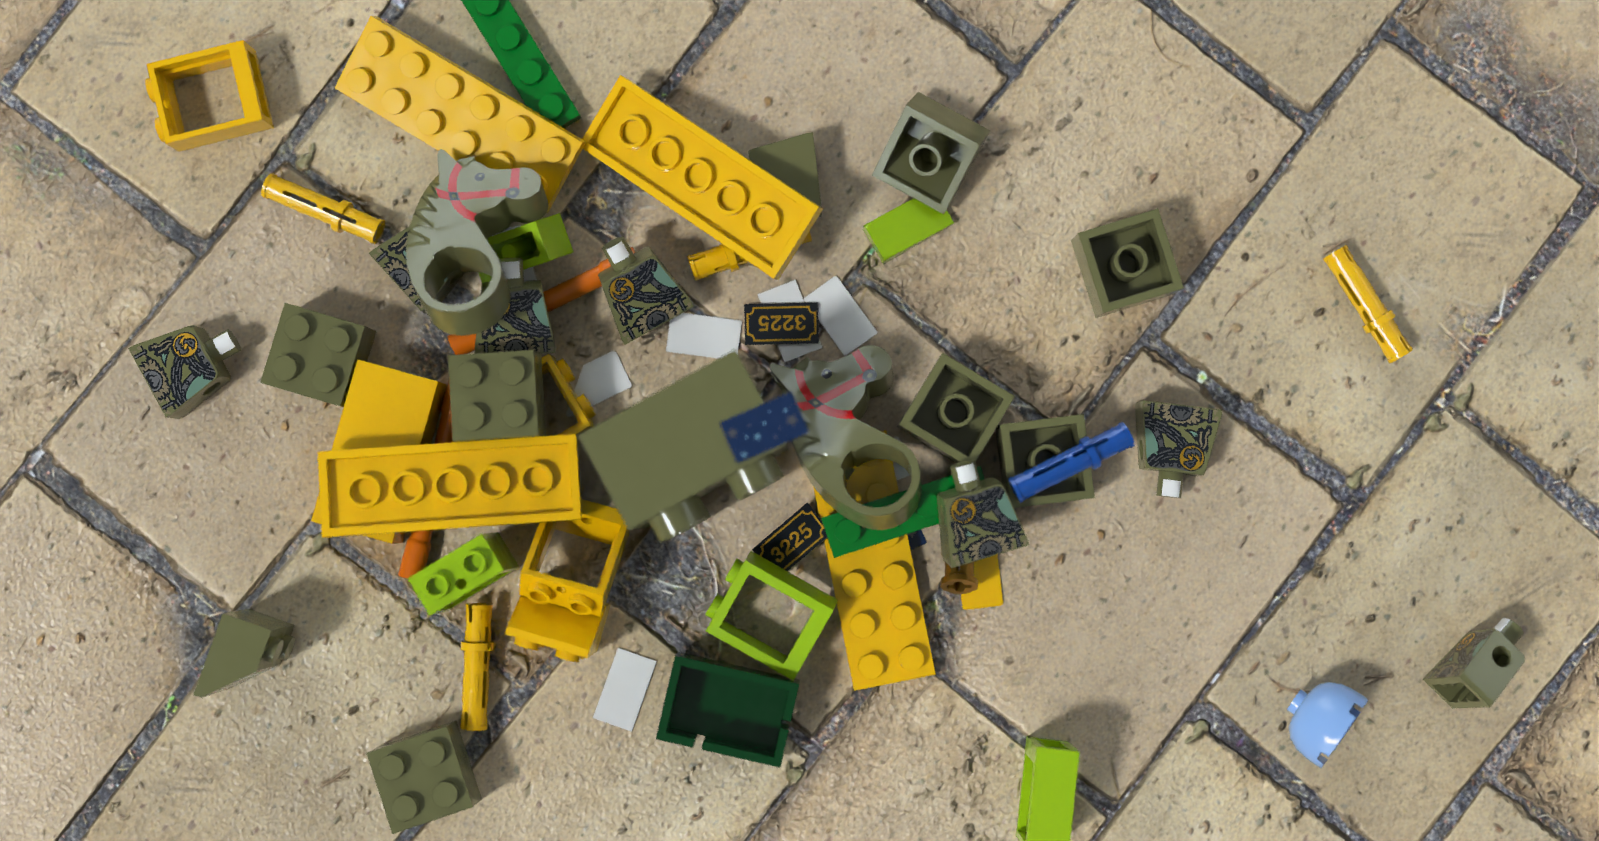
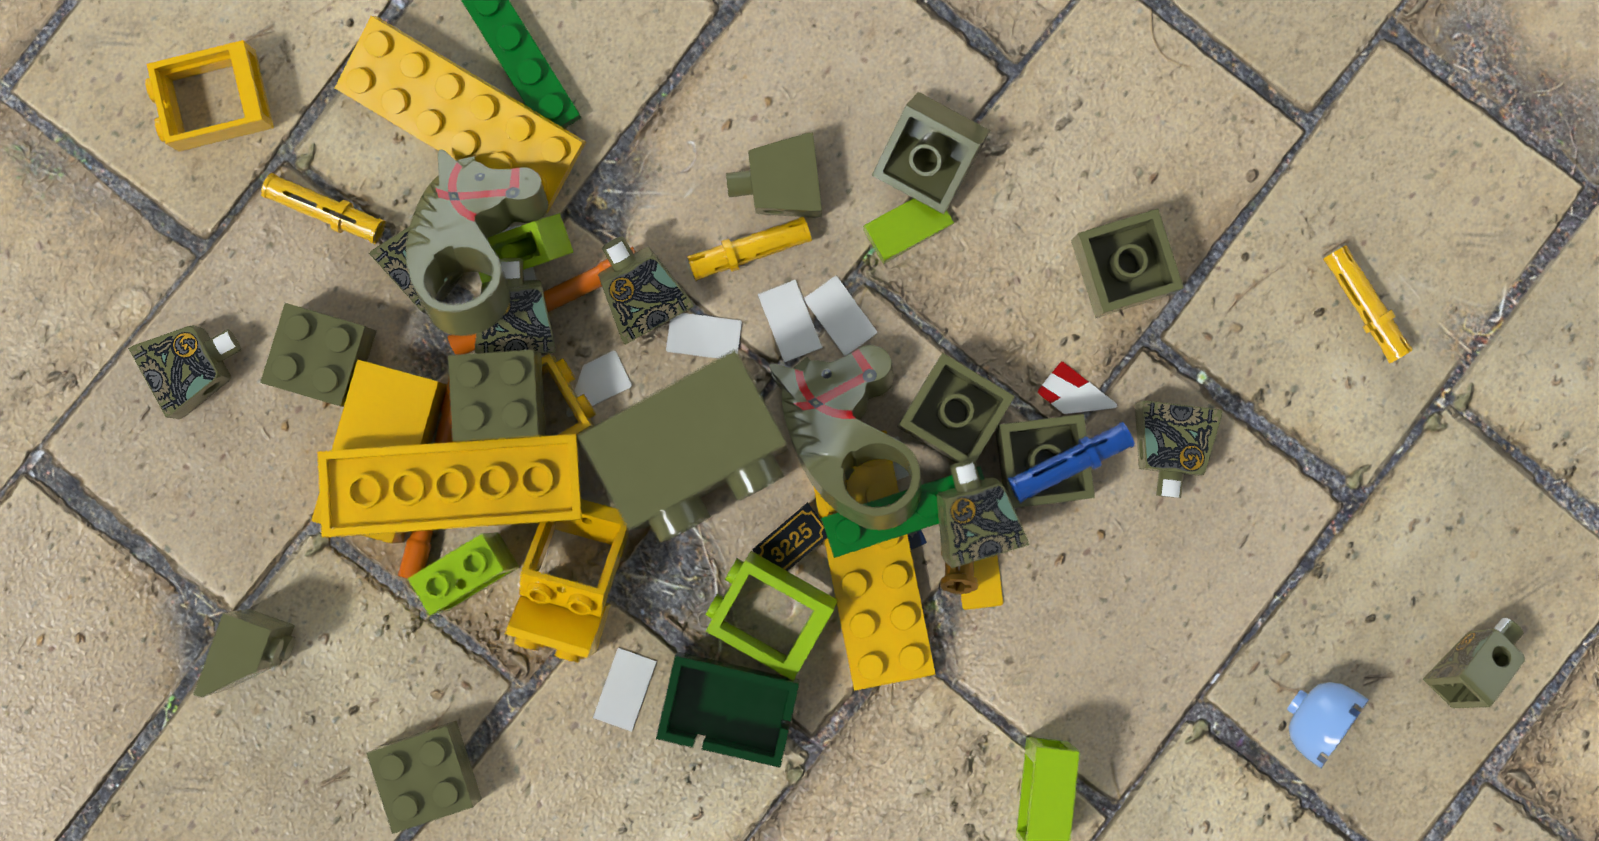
(476, 666): yellow pin -> none
(700, 177): yellow plate -> none
(764, 427): dark blue sticker -> none
(781, 323): black sticker -> none
(1072, 392): none -> white sticker

